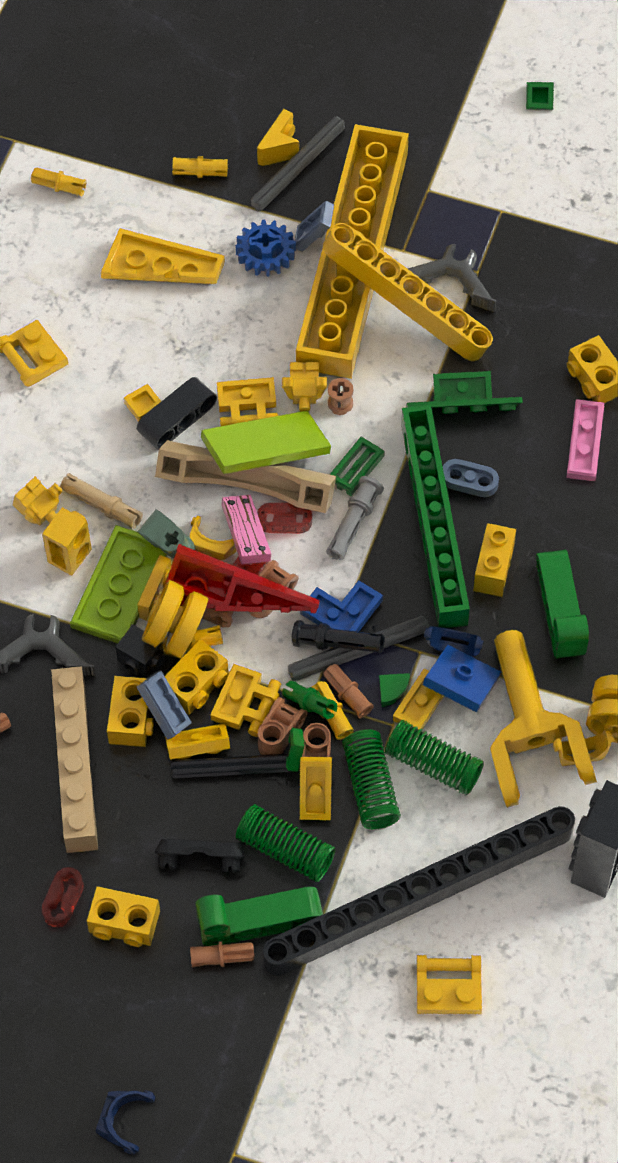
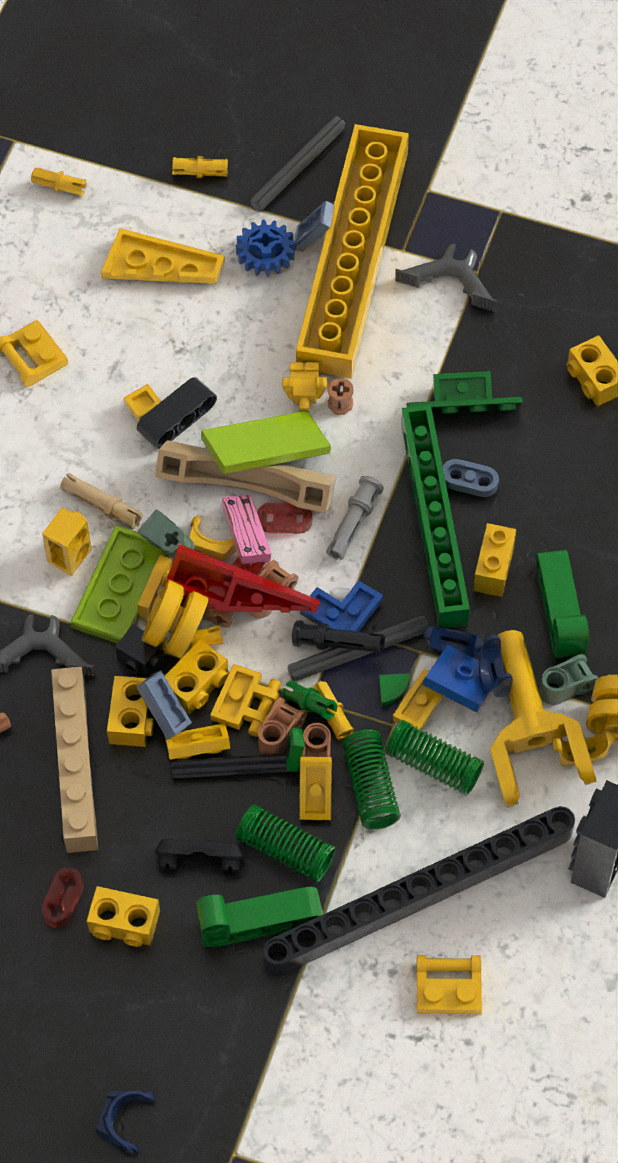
(37, 502): yellow piece -> none
(221, 954): nougat axle -> none
(246, 395): yellow plate -> none
(278, 141): yellow slope -> none
(348, 690): nougat axle -> none
(366, 470): green tile -> none
(394, 288): yellow beam -> none
(491, 661): none -> dark blue helmet
(539, 95): green slope -> none
(572, 678): none -> sand green piece
(585, 440): bright pink tile -> none

